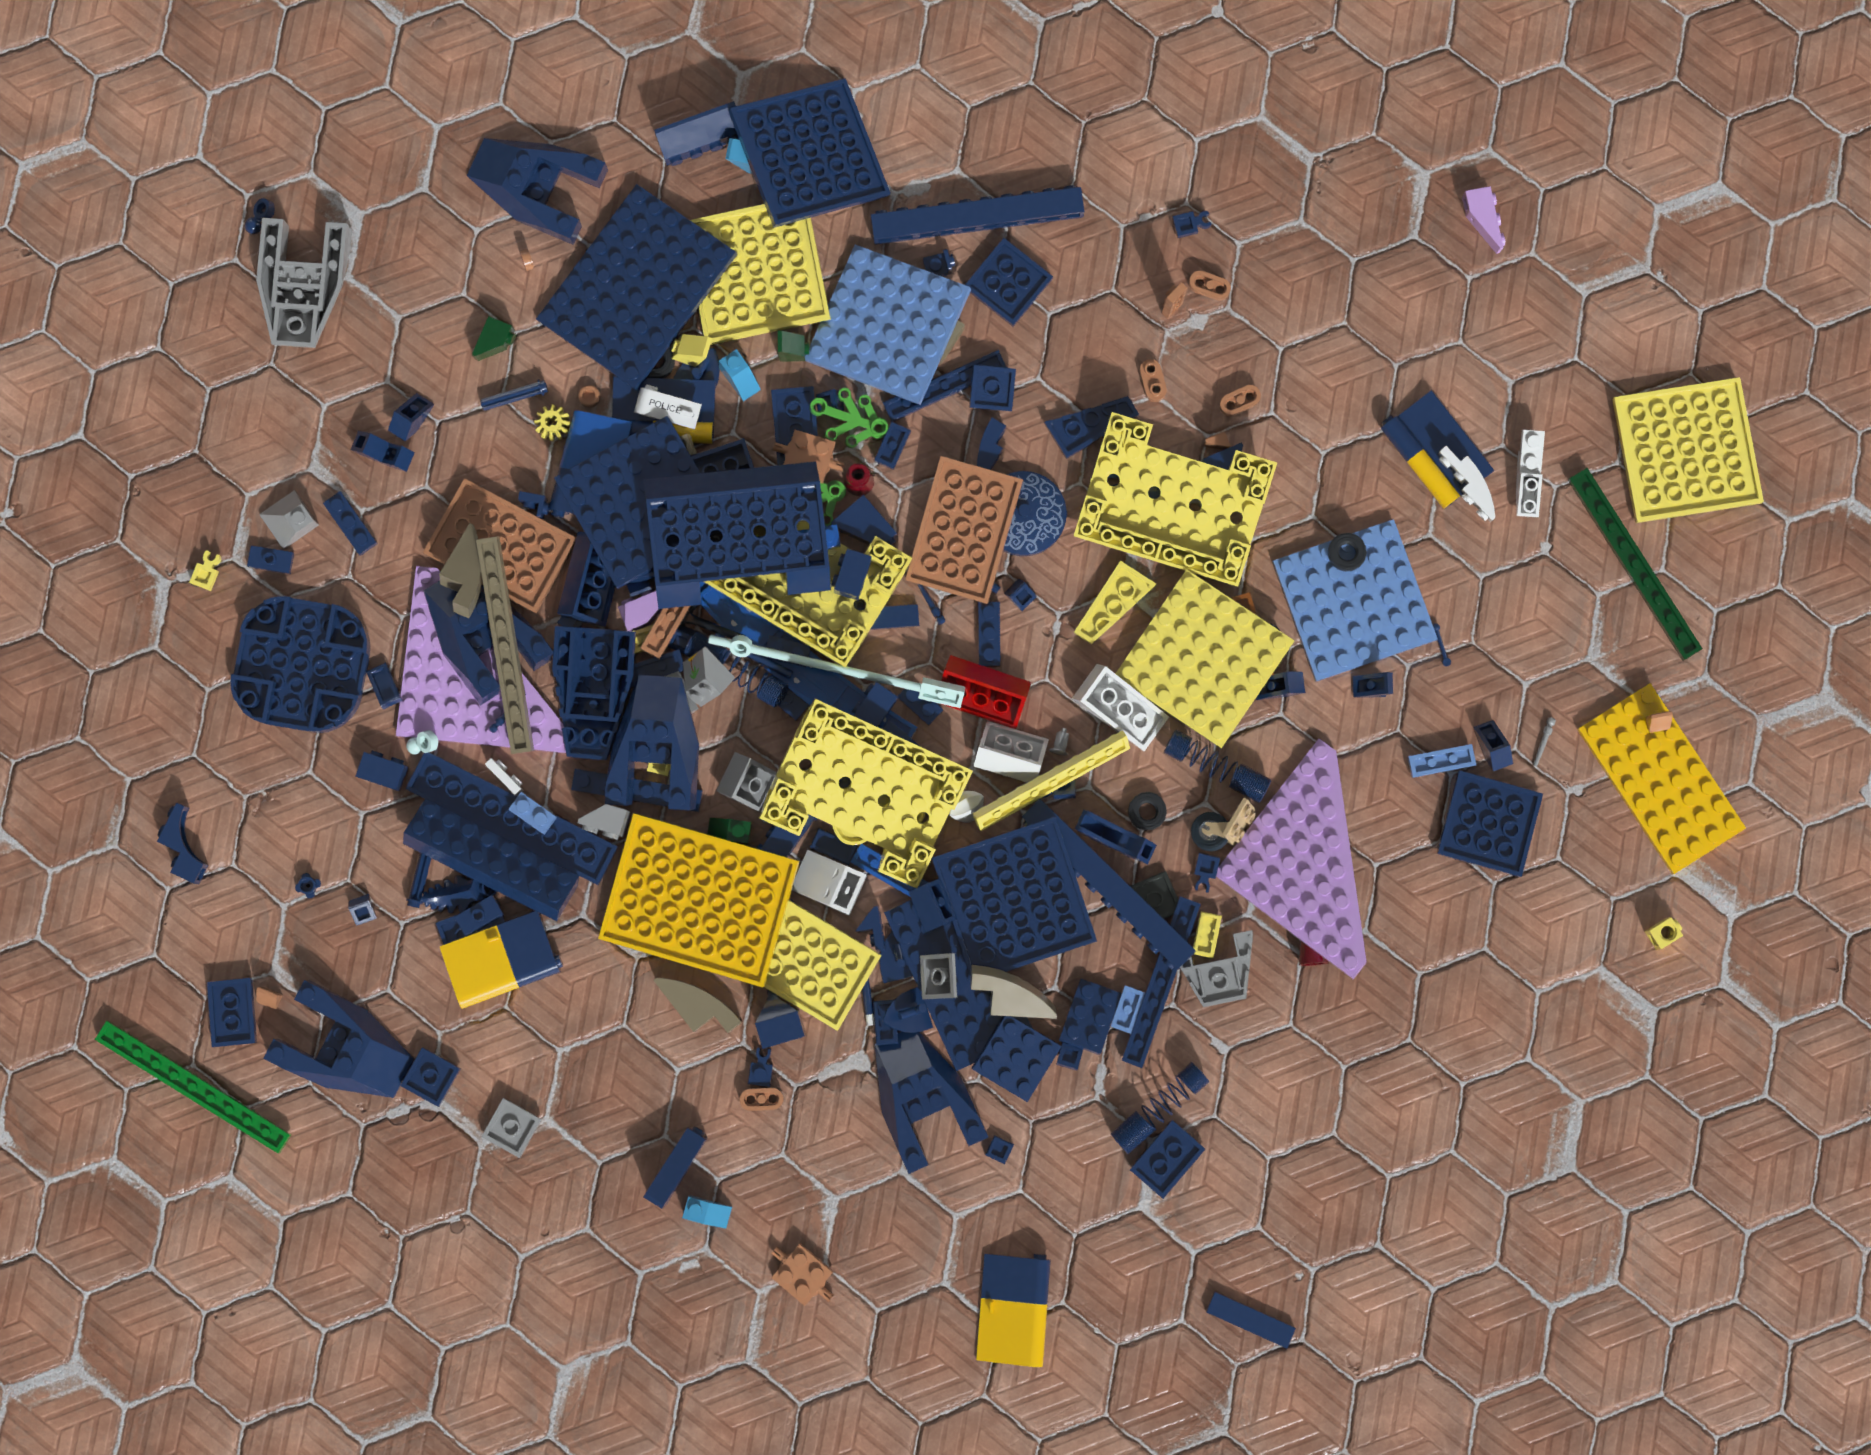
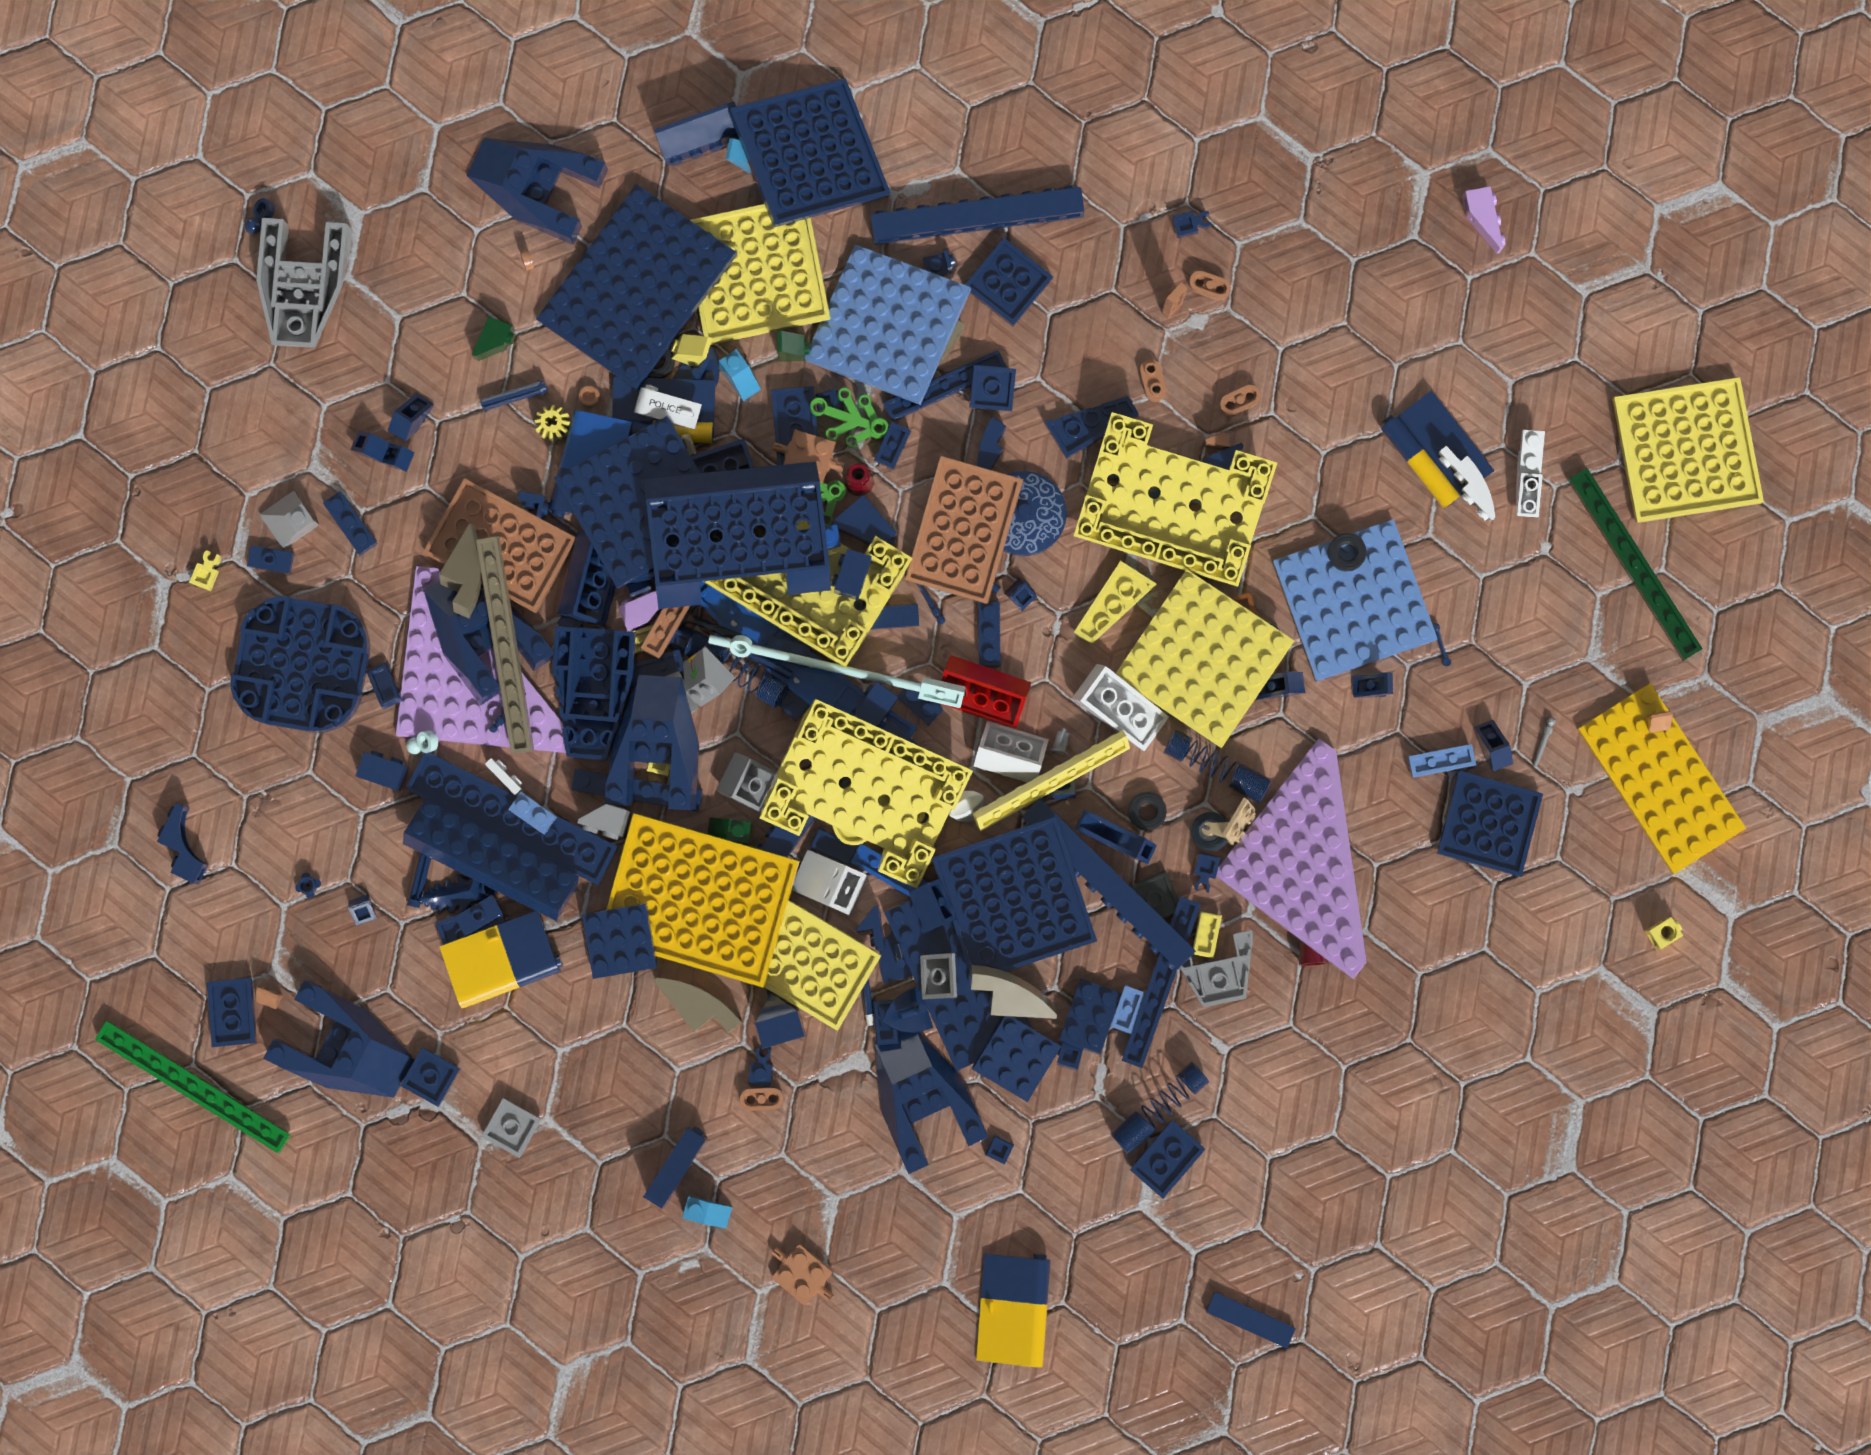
(620, 941): none -> dark blue plate

